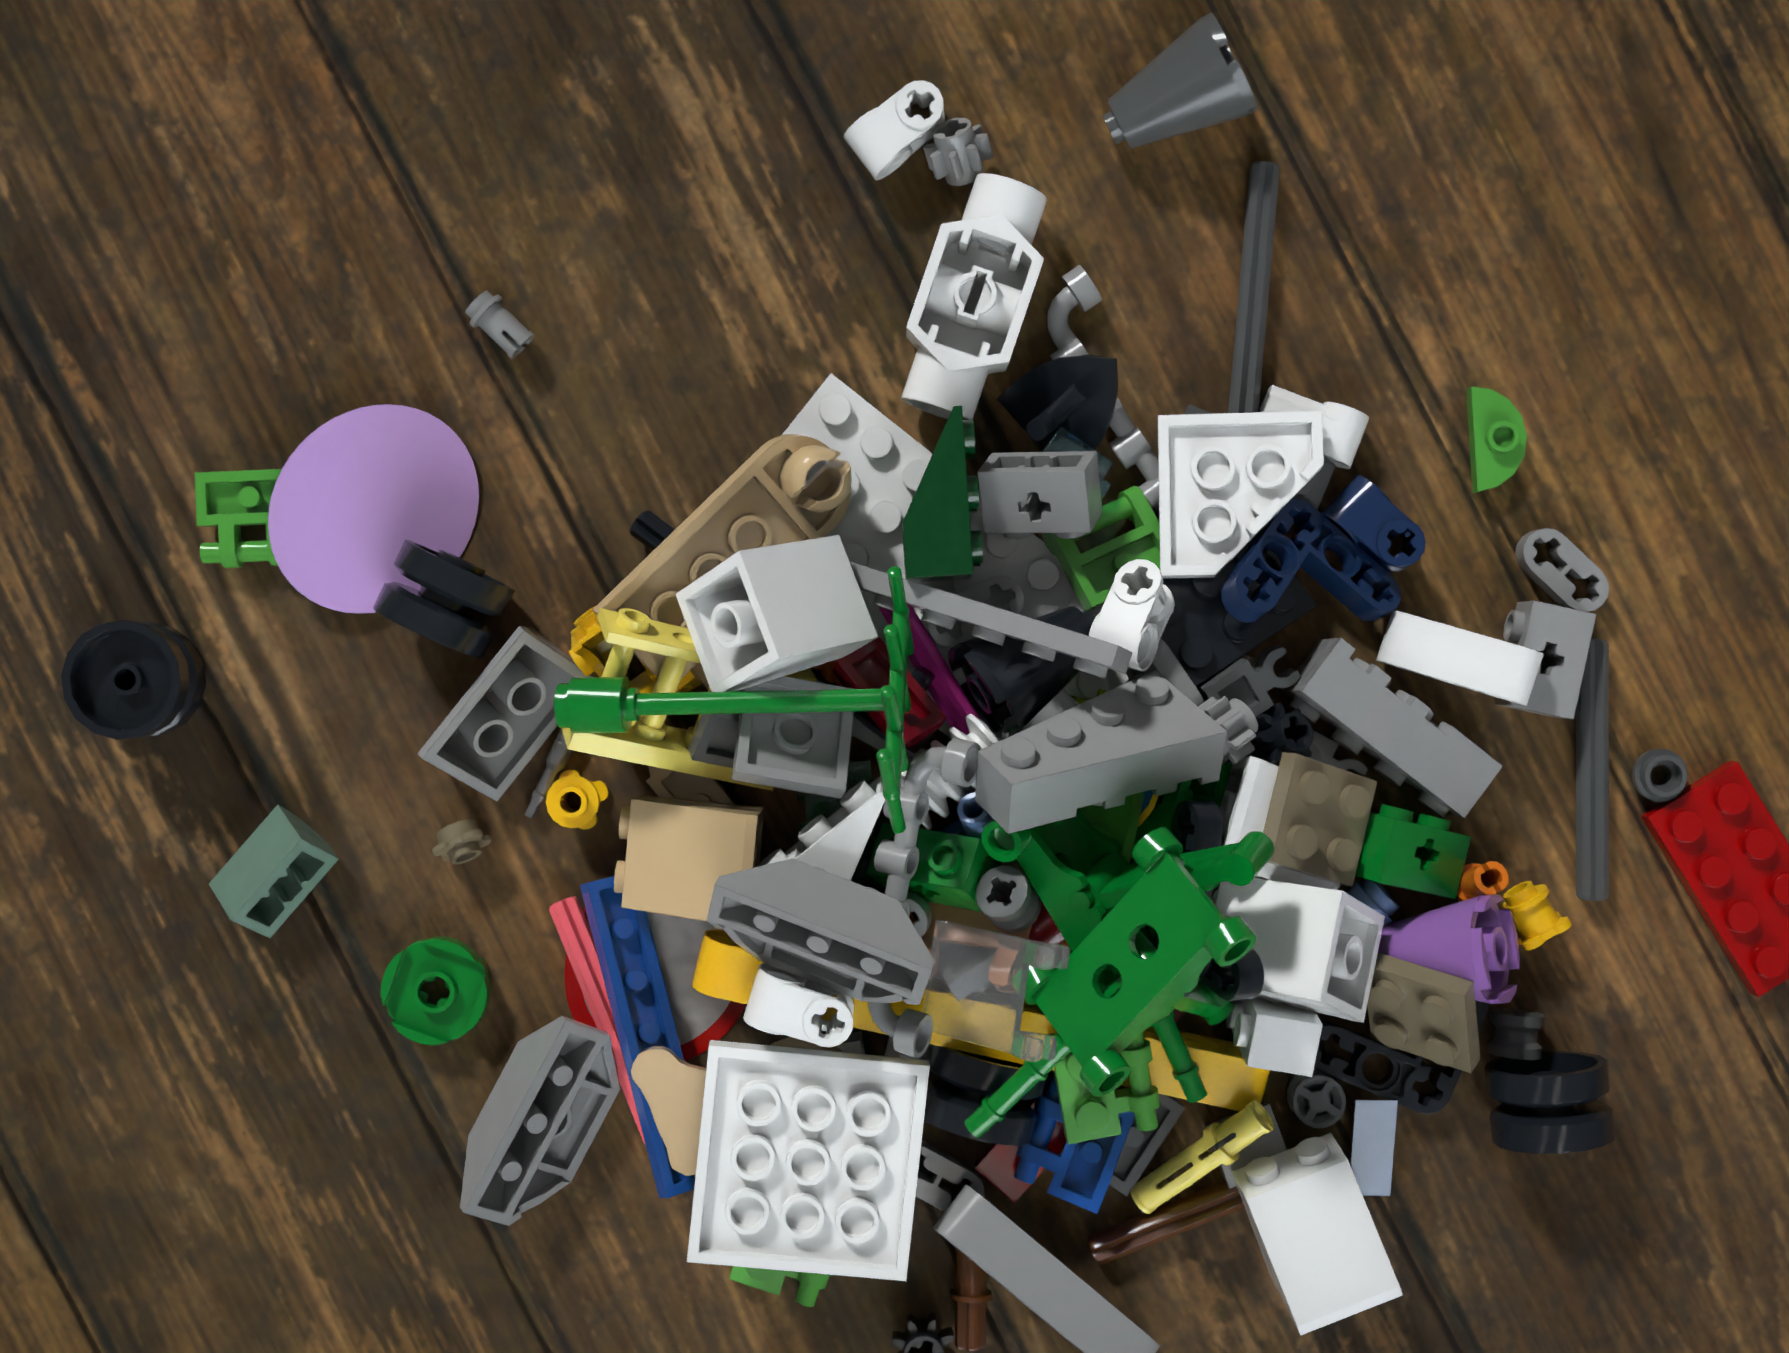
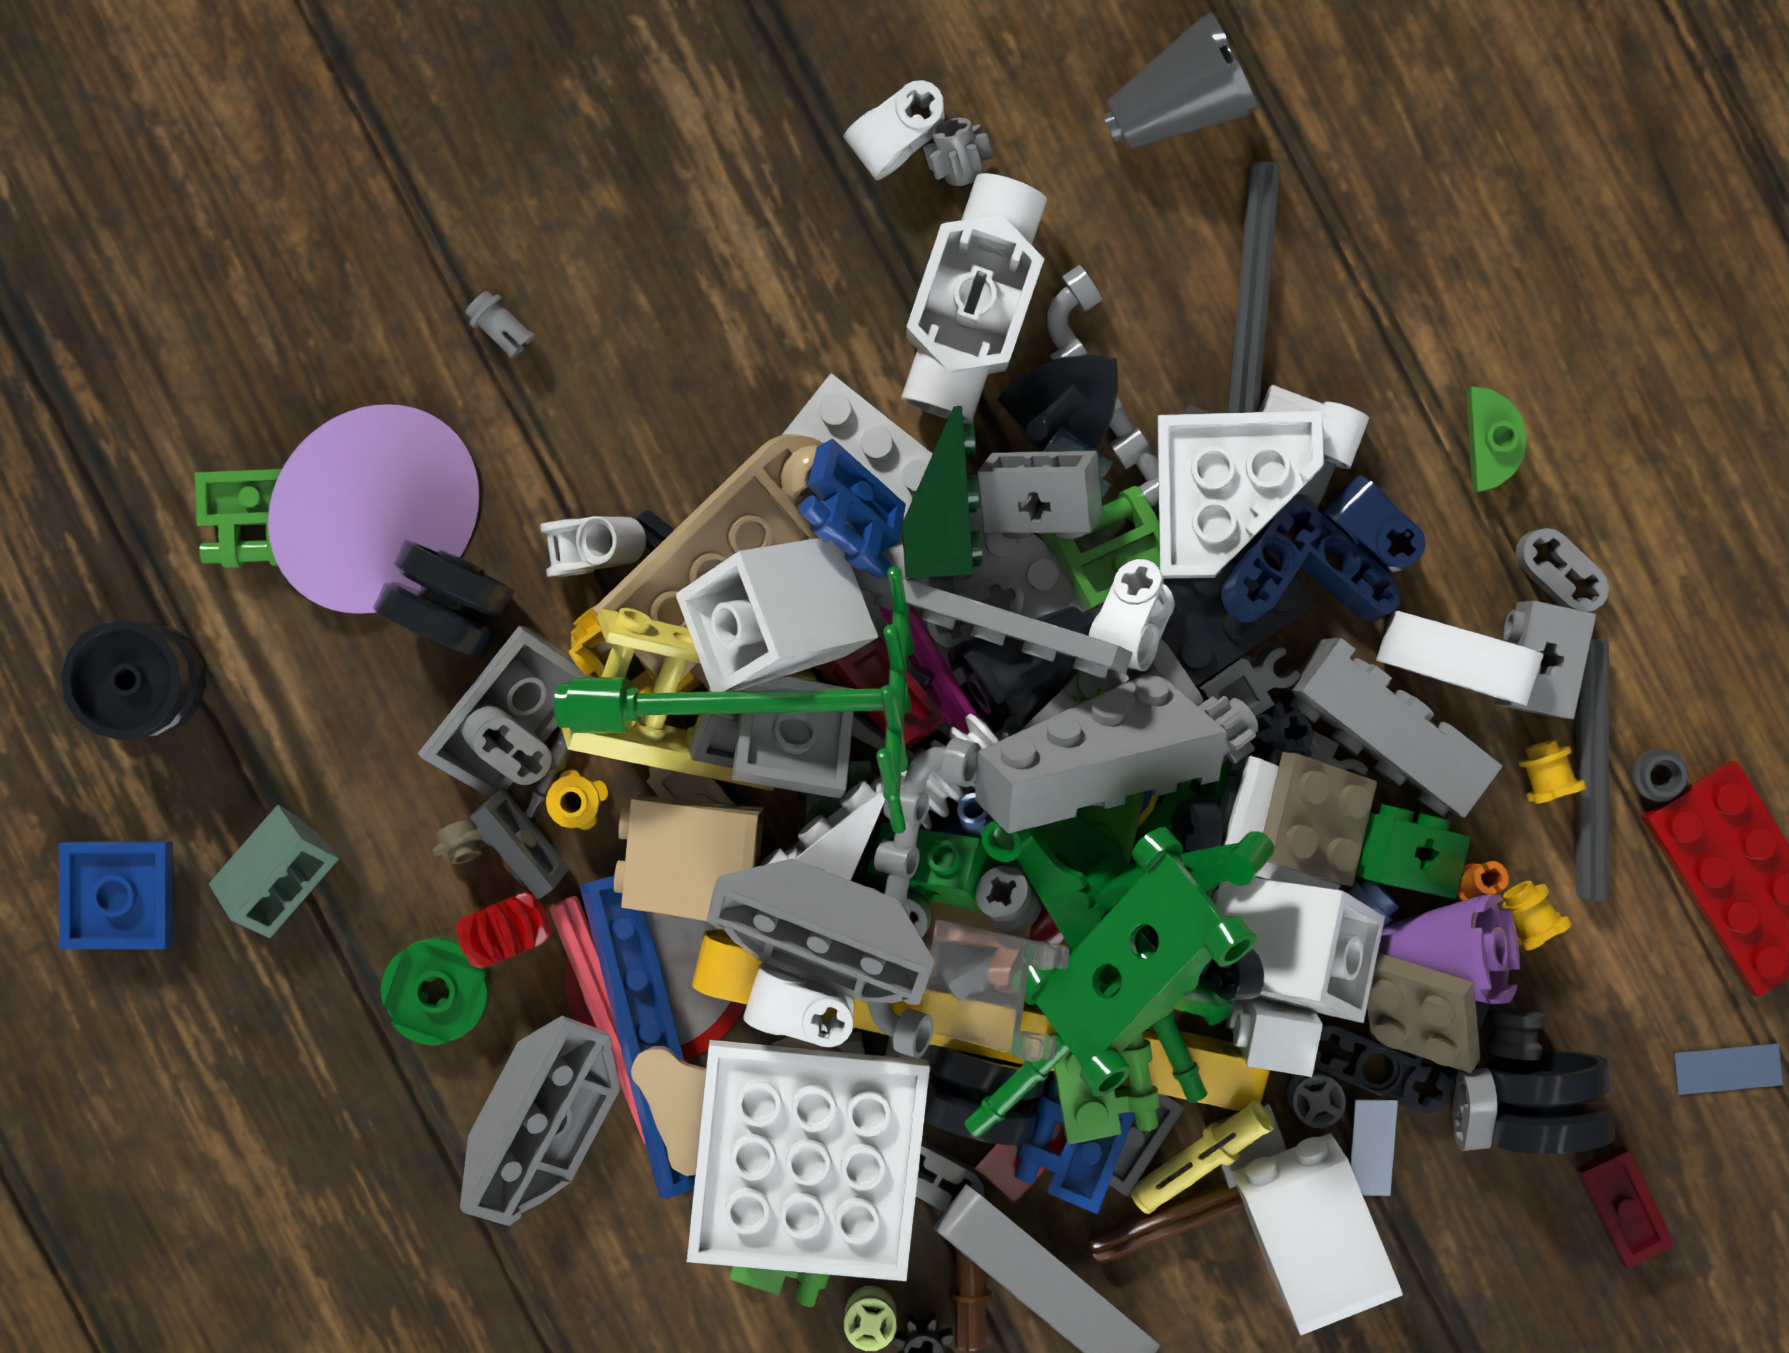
(115, 895): none -> blue plate
(503, 930): none -> red gear
(513, 737): none -> light grey beam
(520, 843): none -> dark grey plate
(584, 544): none -> white piece
(860, 498): none -> blue plate
(873, 1329): none -> yellowish green wheel
(1474, 1109): none -> light grey beam
(1550, 772): none -> yellow brick
(1625, 1207): none -> dark red plate
(1728, 1069): none -> sand blue sticker

